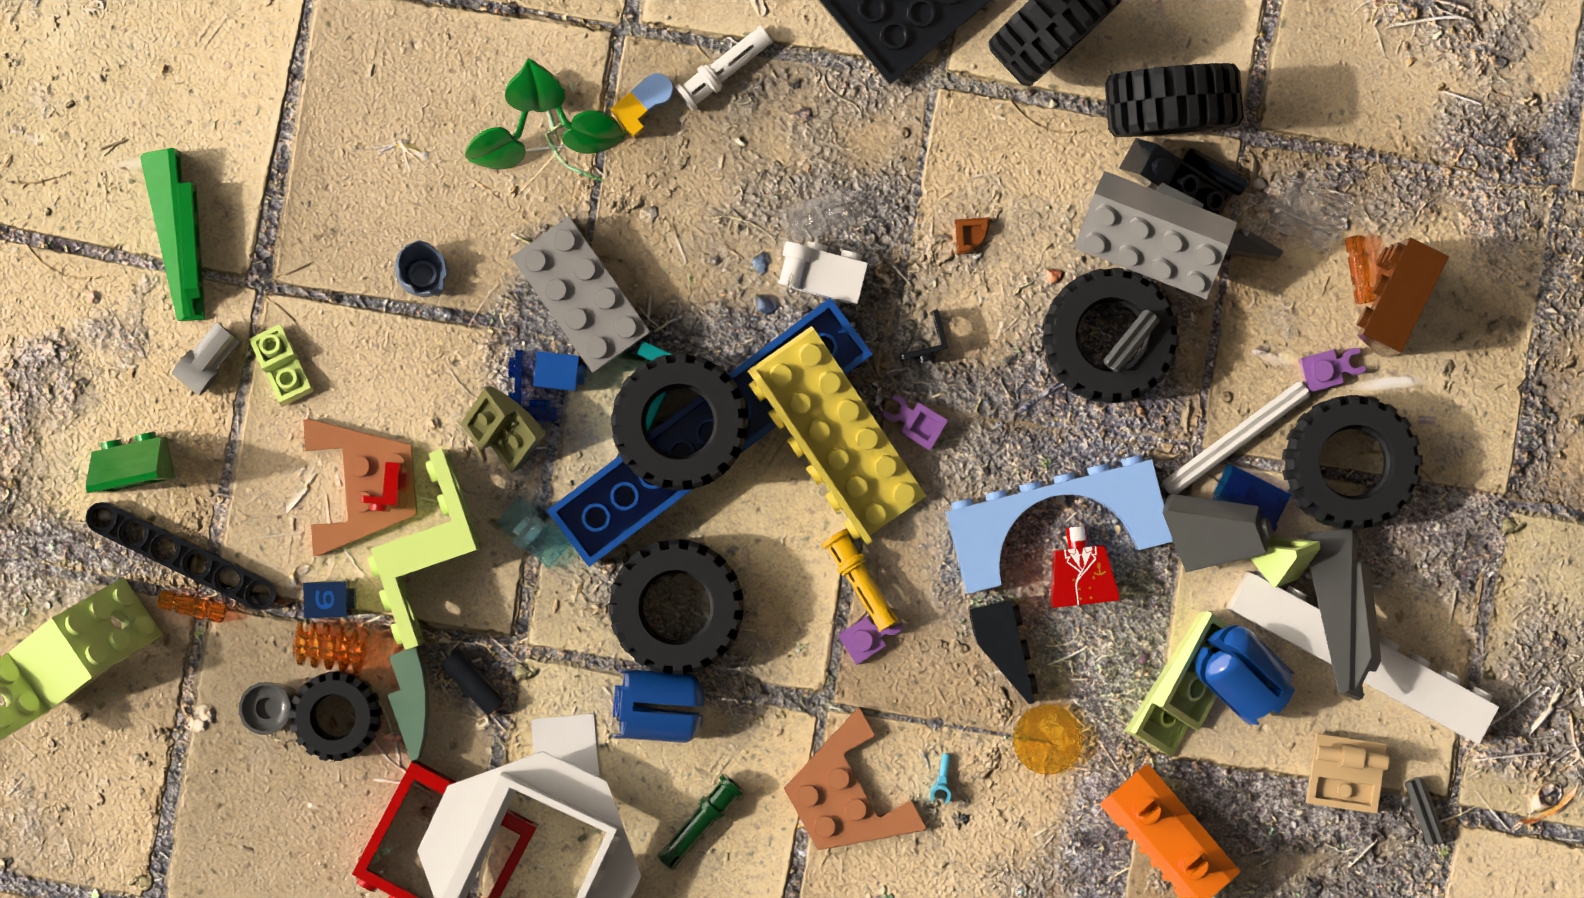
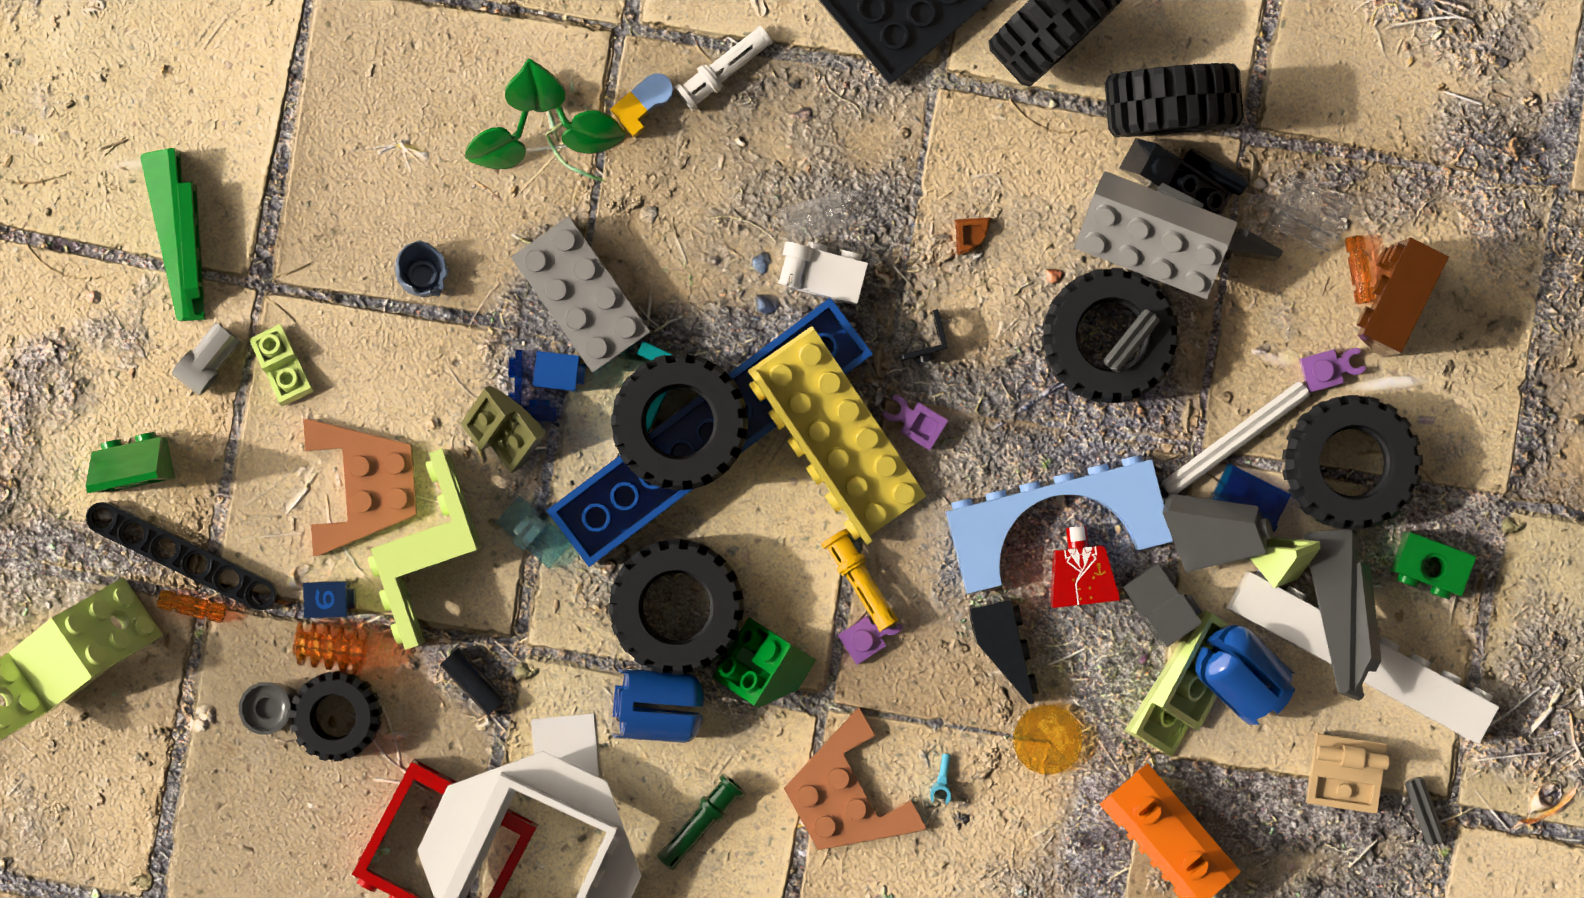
(394, 483): red bracket -> none
(412, 701): sand green slope -> none
(763, 665): none -> green slope
(1160, 606): none -> dark grey brick
(1453, 565): none -> green brick

